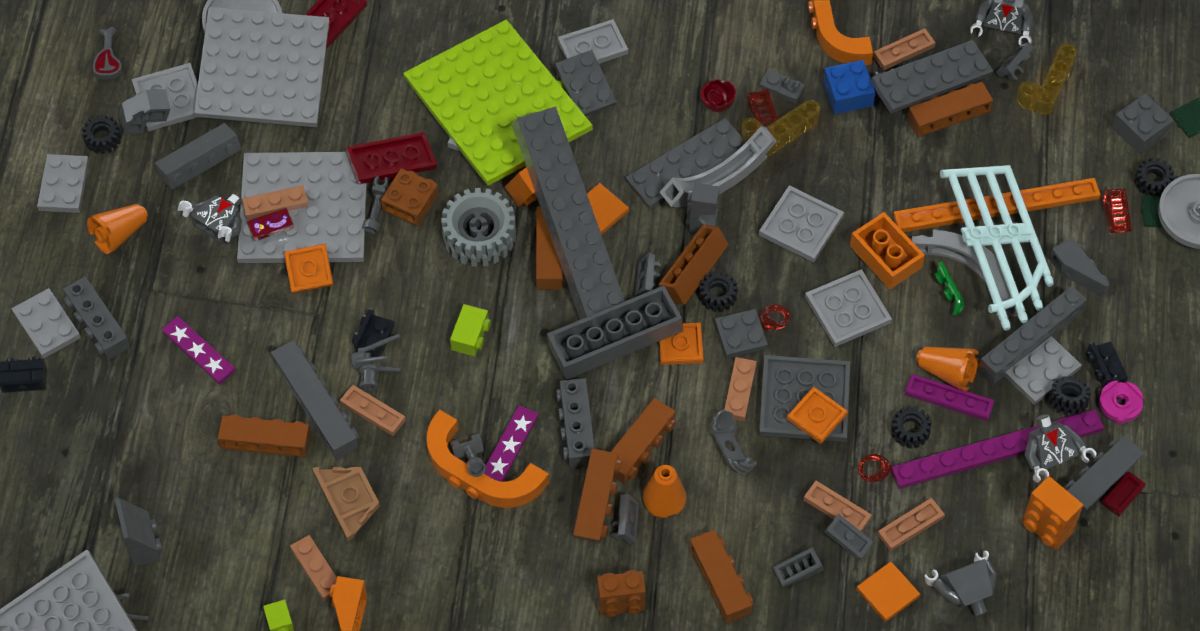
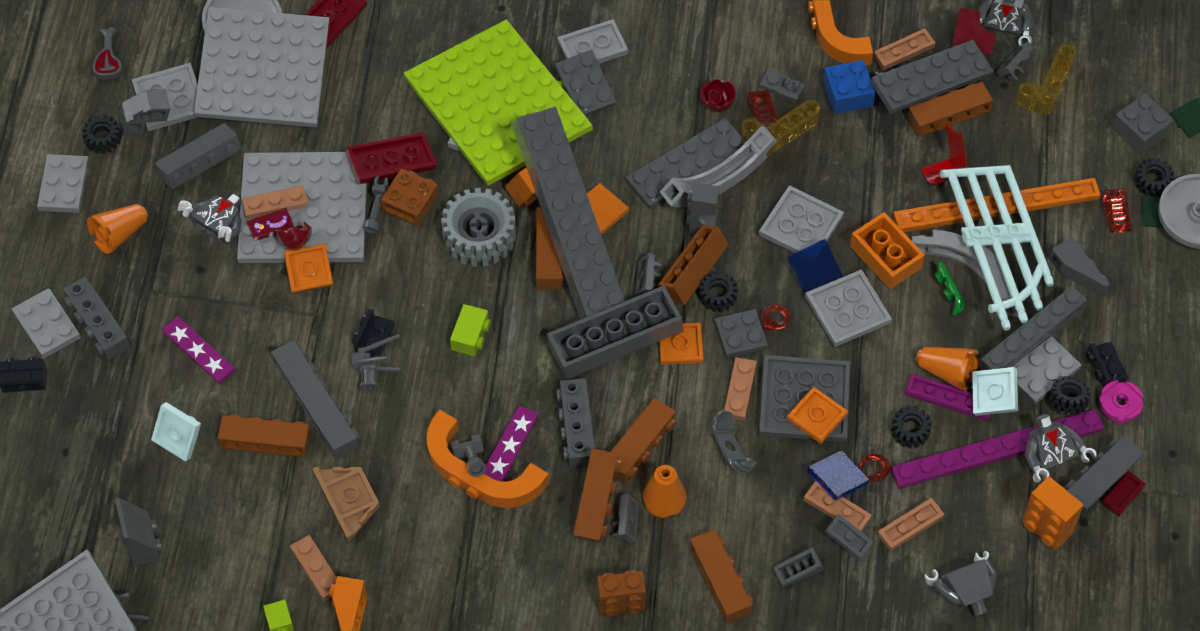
(176, 431): none -> light aqua tile
(294, 237): none -> dark red hair
(372, 410): nougat plate -> none
(815, 266): none -> clear blue tile
(838, 475): none -> clear blue tile
(888, 591): orange tile -> none
(956, 161): none -> red piece
(970, 28): none -> dark red tile
(995, 391): none -> light aqua tile

